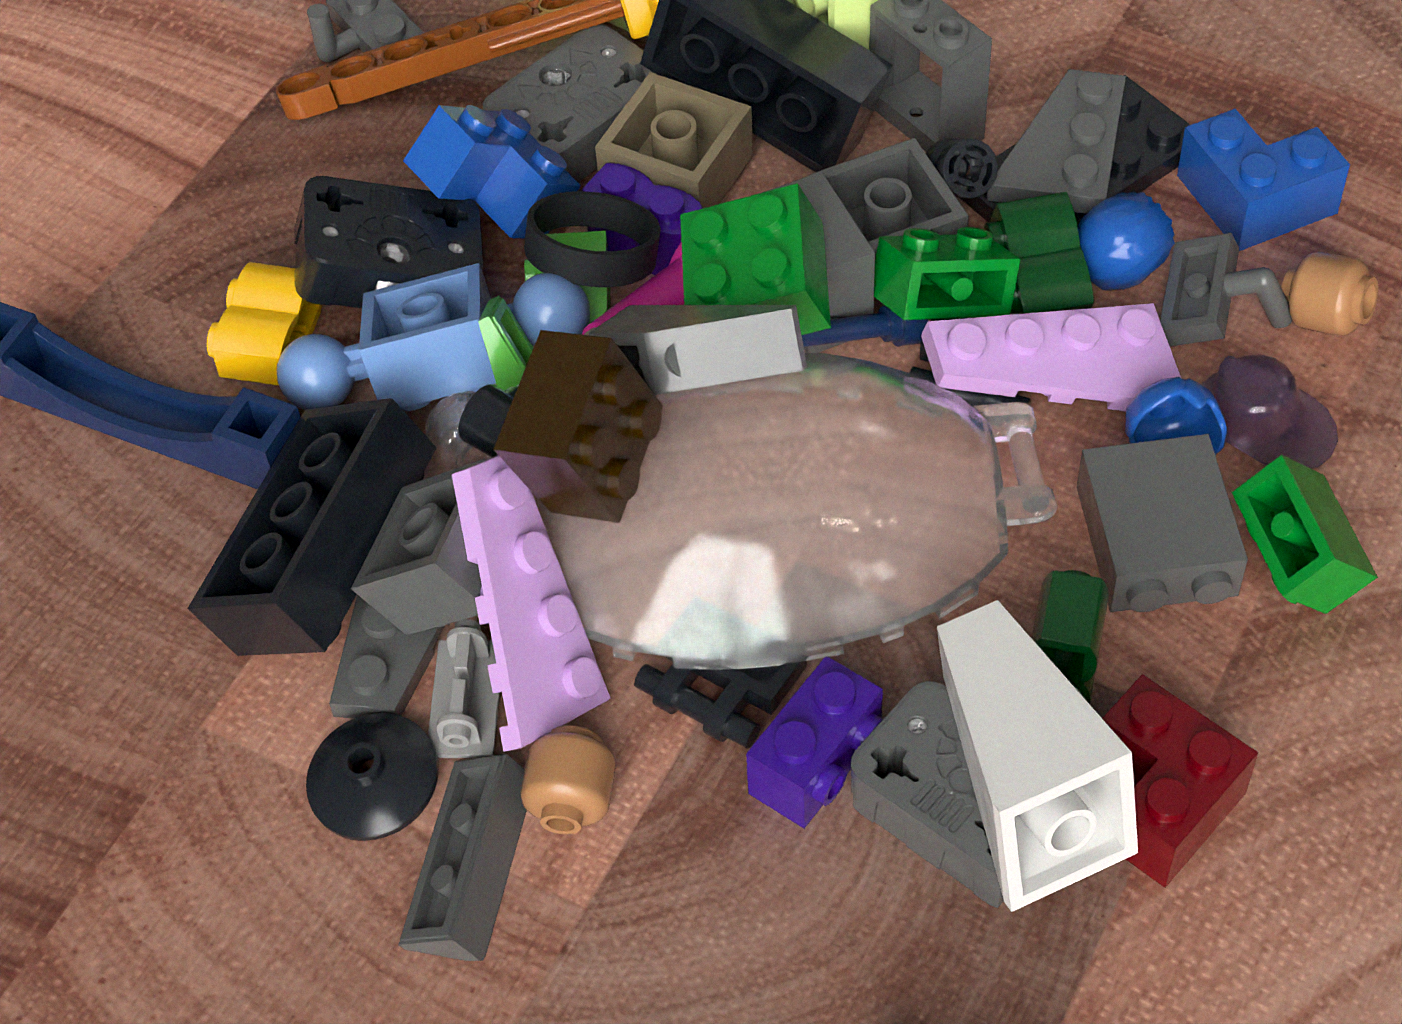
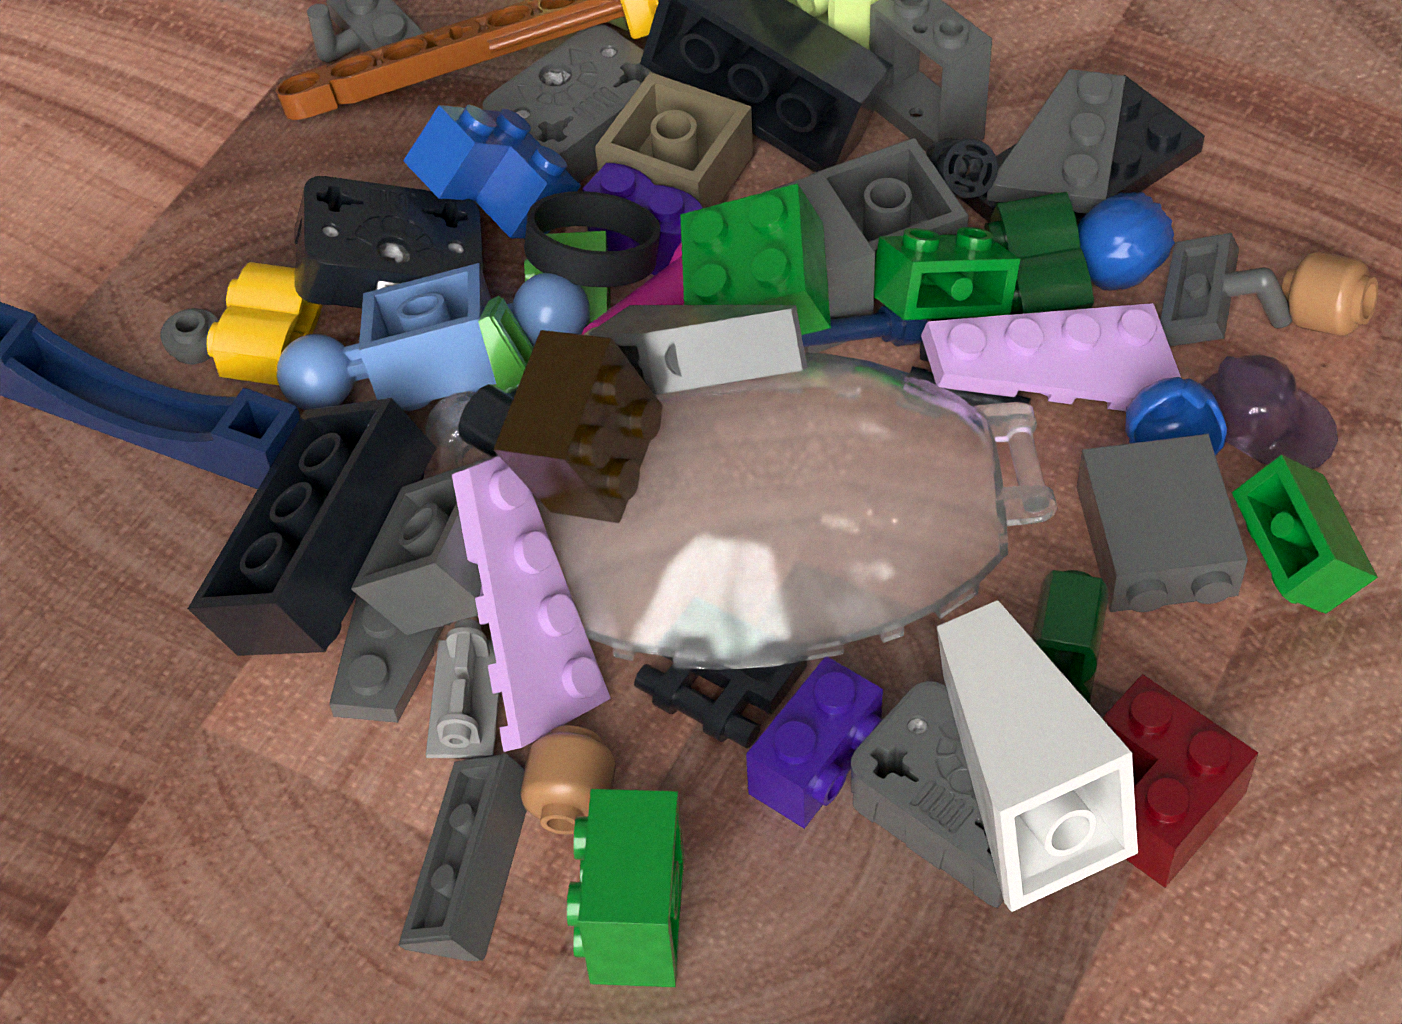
(186, 335): none -> dark grey plate
(384, 796): black dish -> none
(628, 887): none -> green brick
(1256, 186): blue brick -> none

